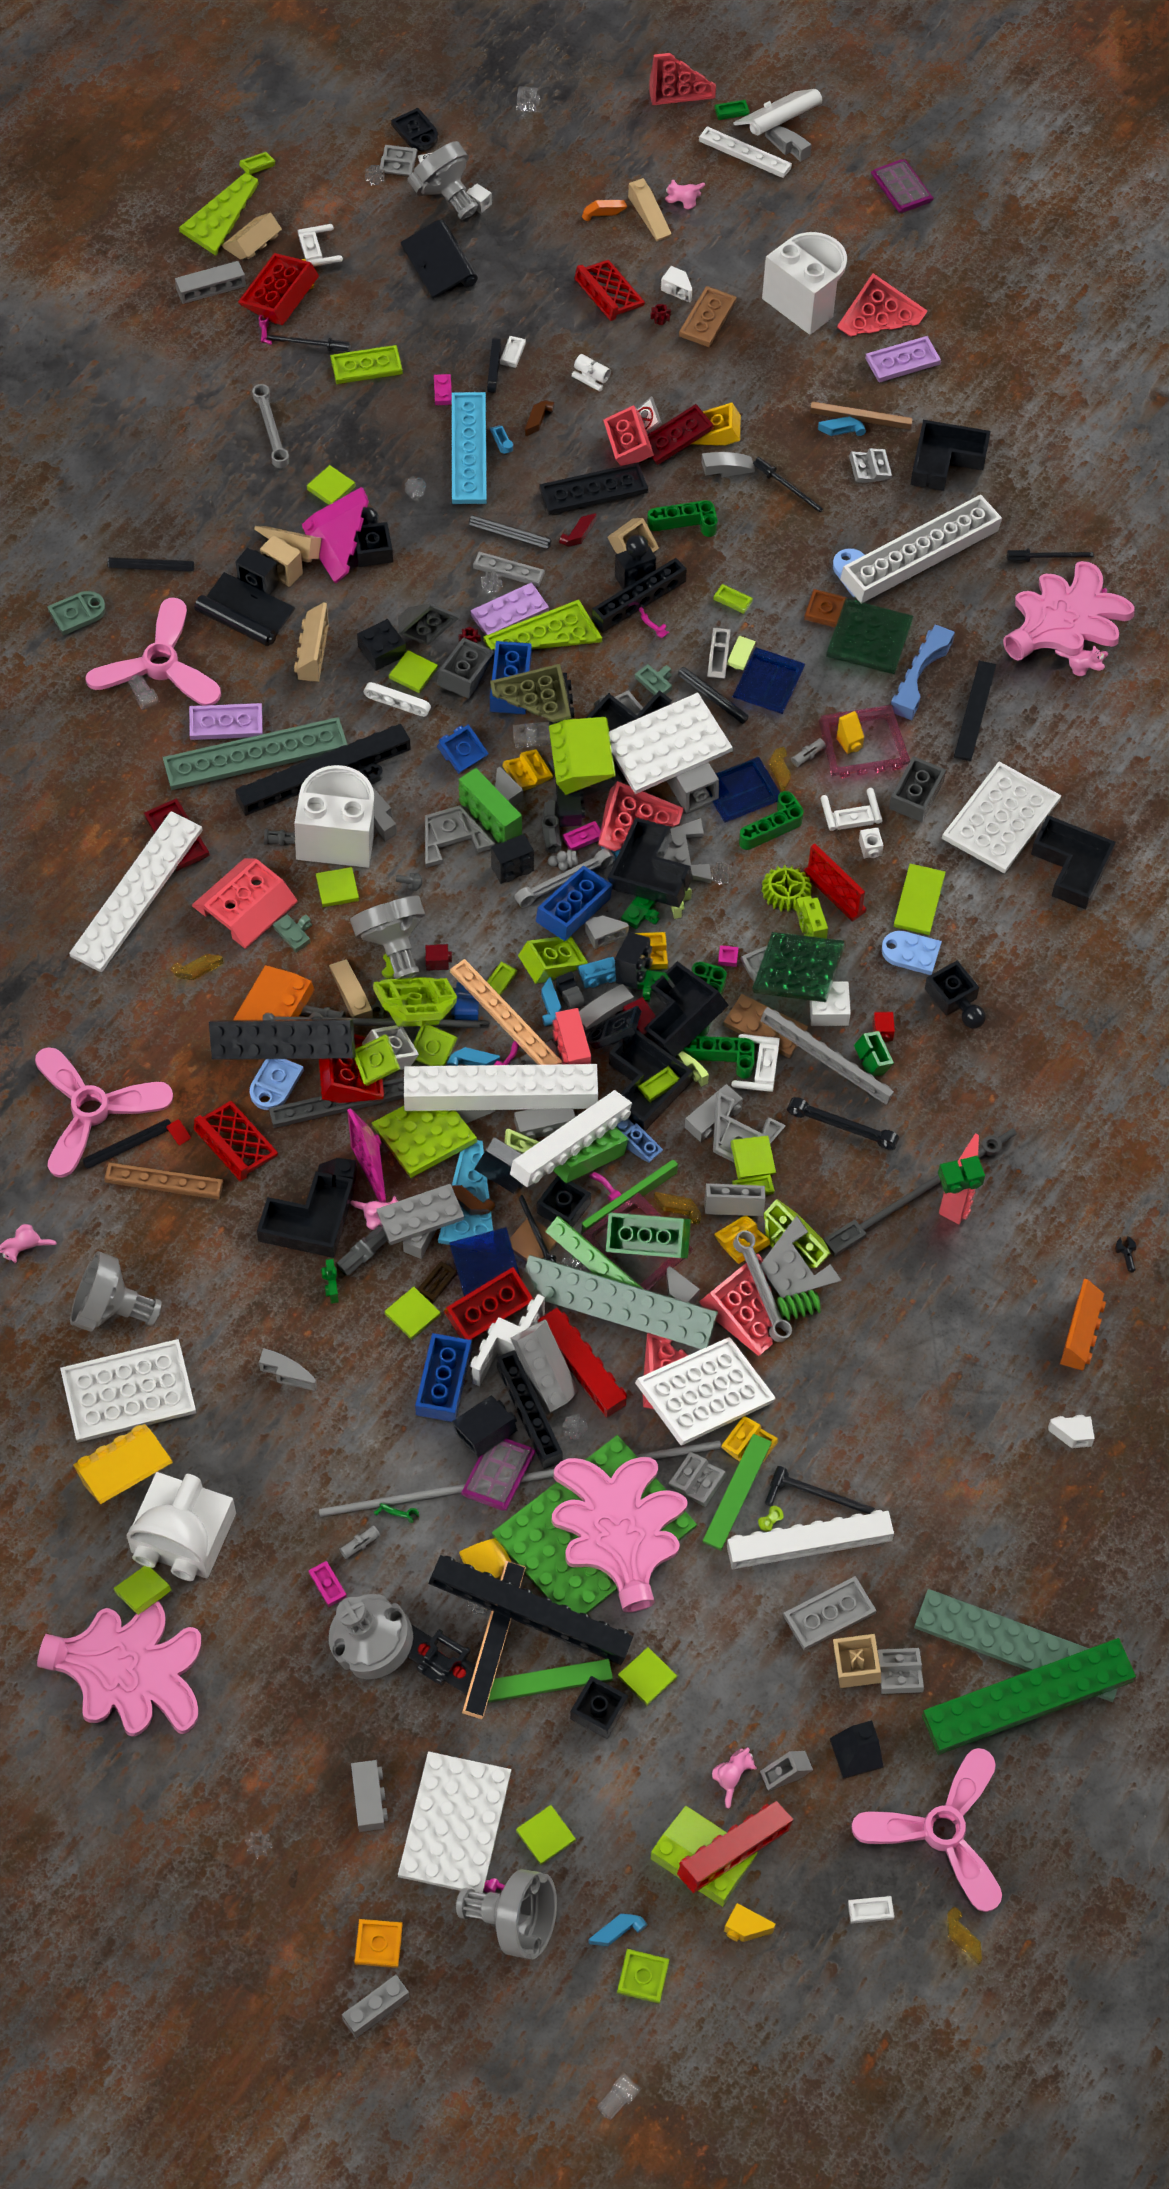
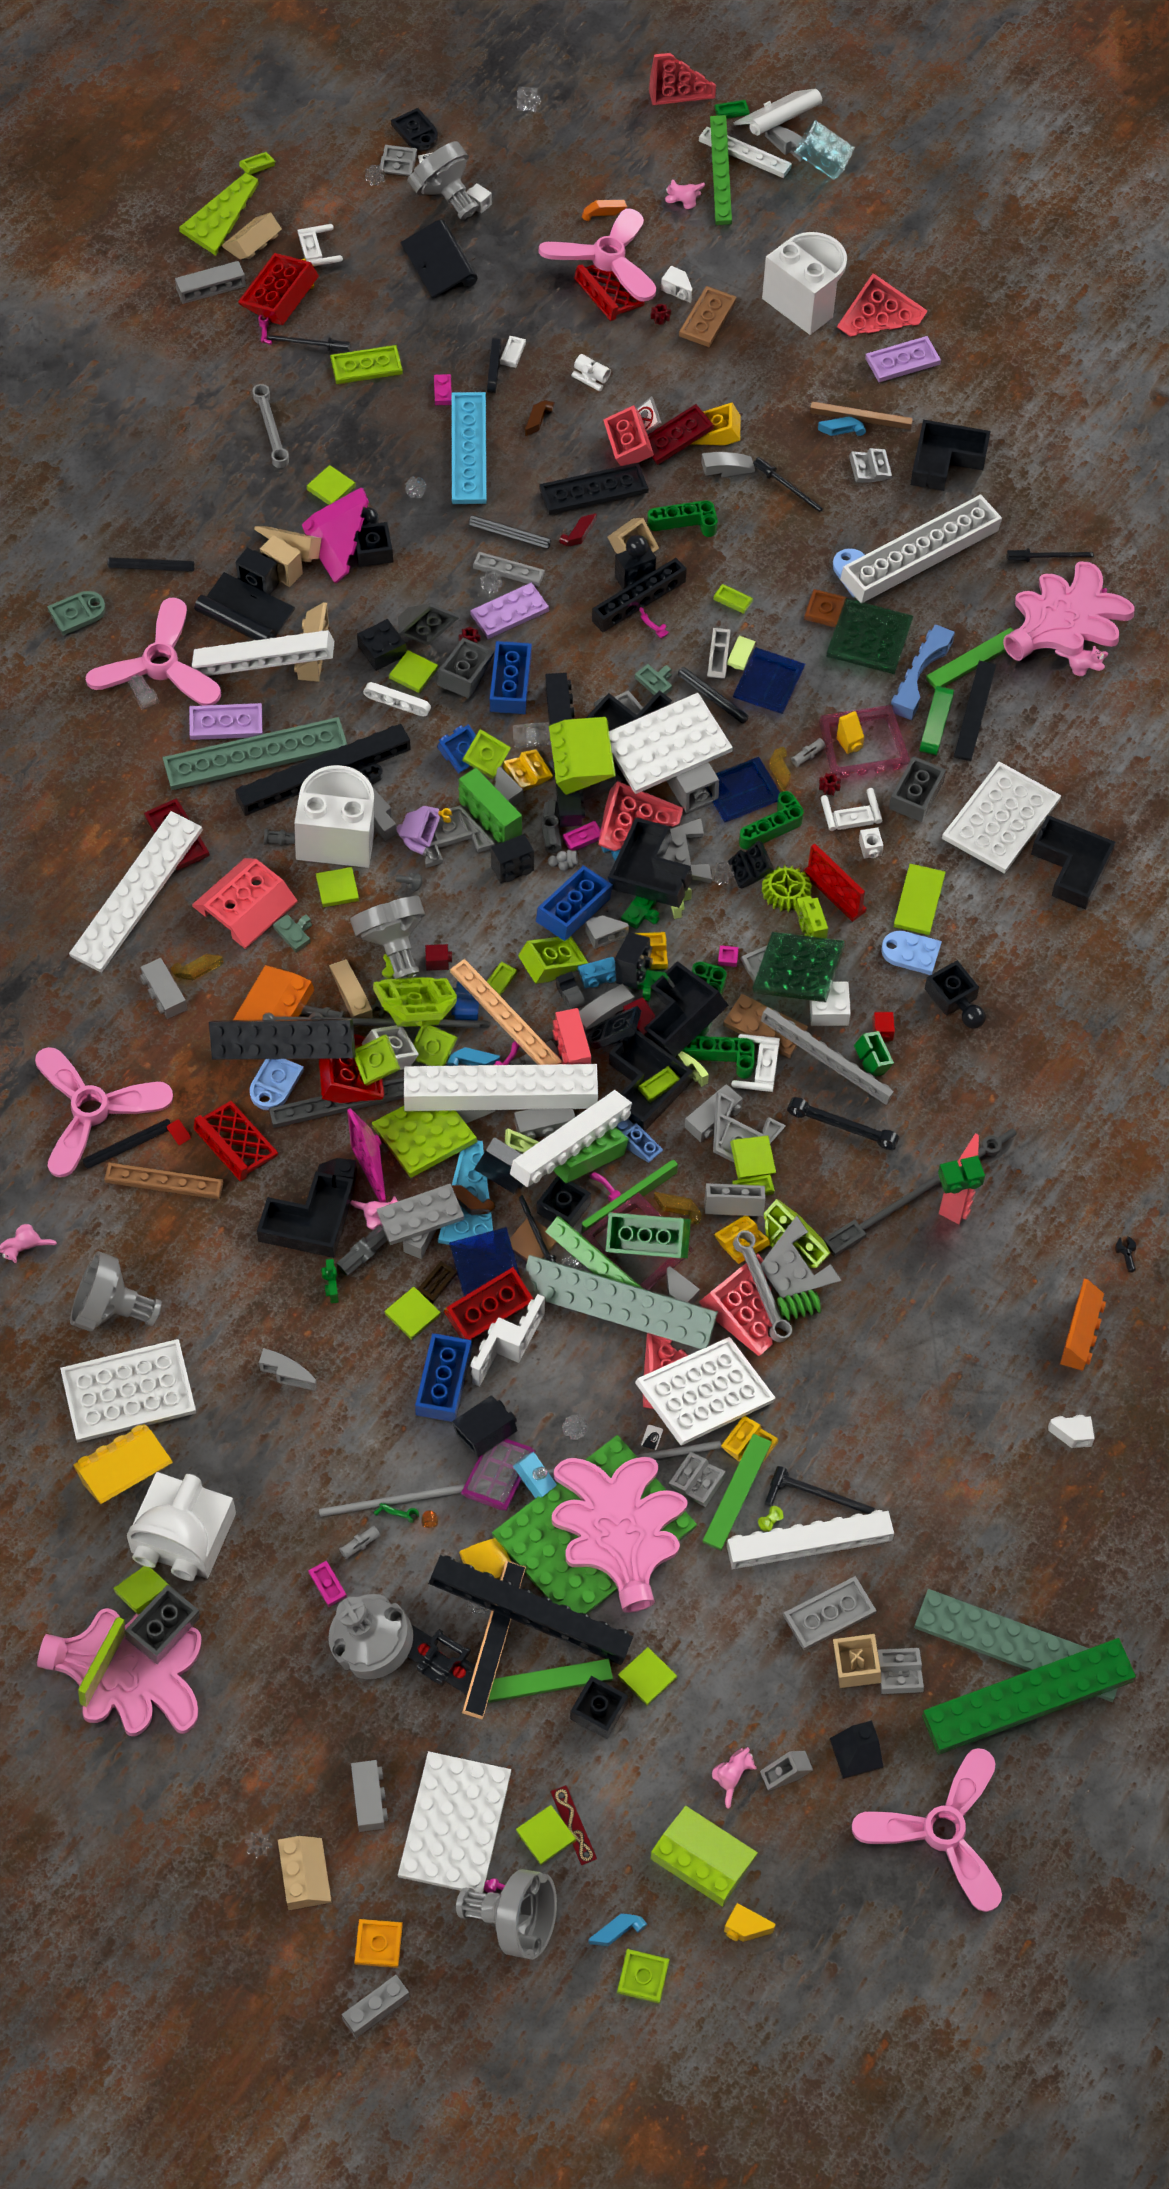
(101, 1661): none -> lime tile
(162, 1624): none -> dark grey brick
(163, 988): none -> light grey brick
(264, 653): none -> white brick
(304, 1872): none -> tan slope
(420, 827): none -> lavender torso
(429, 1519): none -> clear orange hinge
(486, 753): none -> lime tile
(501, 439): dark azure piece -> none
(527, 896): light grey piece -> none
(529, 1409): black brick -> none
(534, 1475): none -> medium azure piece
(537, 691): olive slope -> none
(545, 1366): light grey slope -> none
(550, 1001): dark azure piece -> none
(555, 628): lime wing -> none
(572, 1820): none -> sticker
(584, 1365): red brick -> none
(609, 254): none -> bright pink piece
(622, 2092): clear piece -> none
(648, 209): tan slope -> none
(652, 1437): none -> sticker
(720, 165): none -> bright green plate
(734, 1846): brick -> none
(751, 865): none -> black slope
(824, 150): none -> clear light blue brick
(829, 784): none -> dark red gear
(871, 1909): white tile -> none
(902, 186): clear piece -> none
(936, 720): none -> green beam
(962, 1936): clear yellow piece -> none
(968, 661): none -> bright green tile

